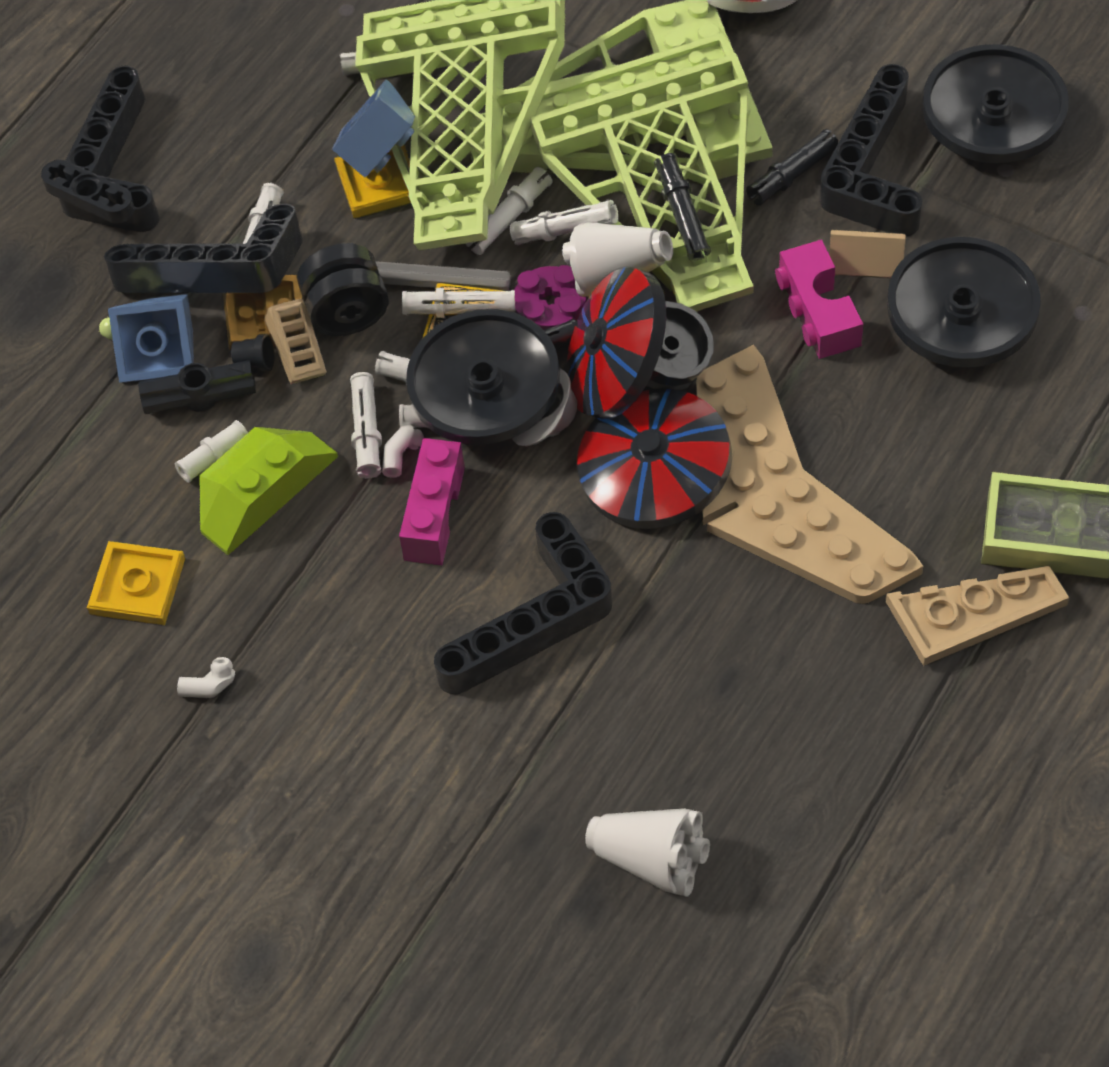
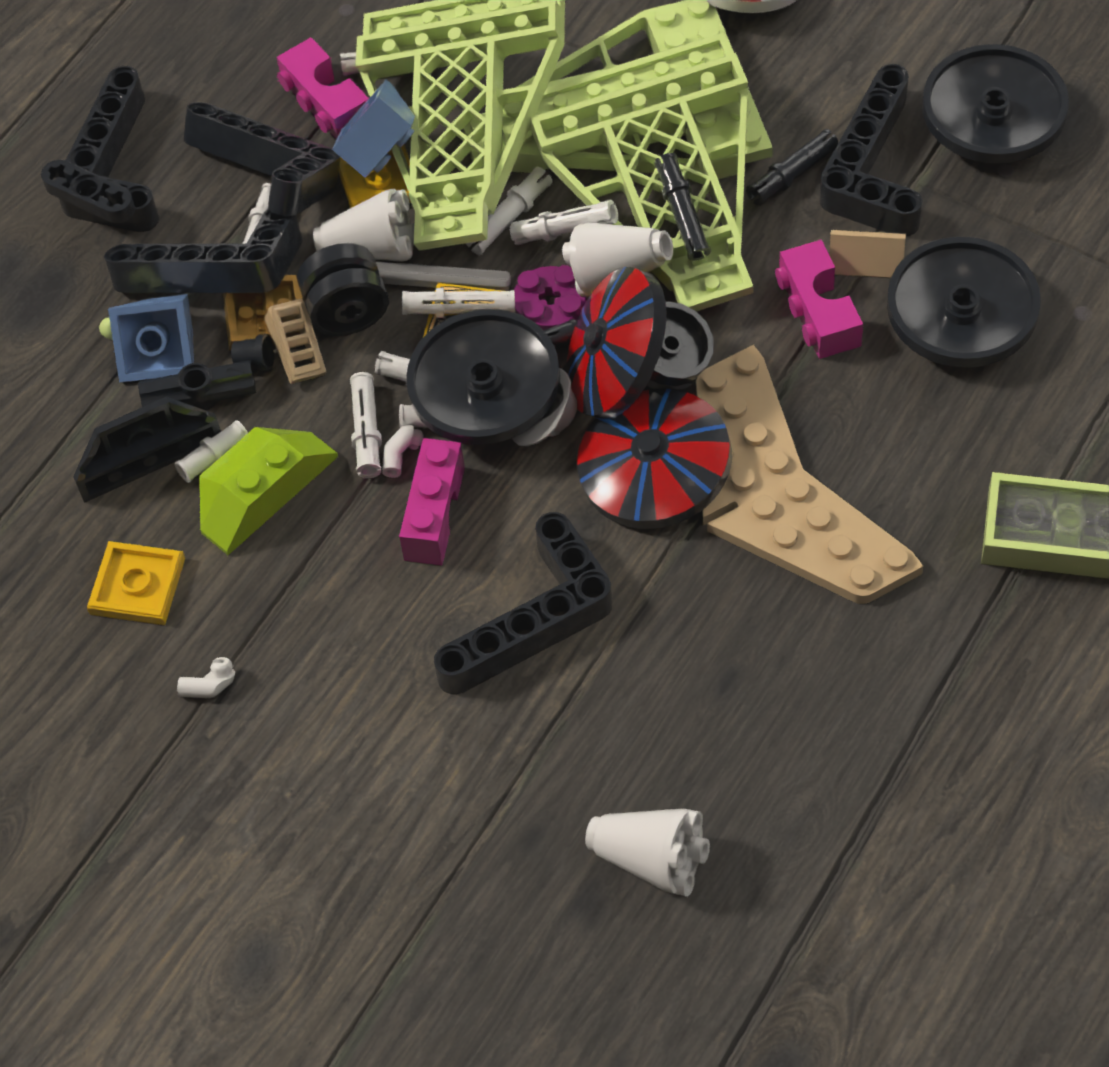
(141, 444): none -> black wedge
(298, 167): none -> black beam
(307, 73): none -> dark pink arch
(377, 224): none -> white cone
(966, 614): tan wing -> none

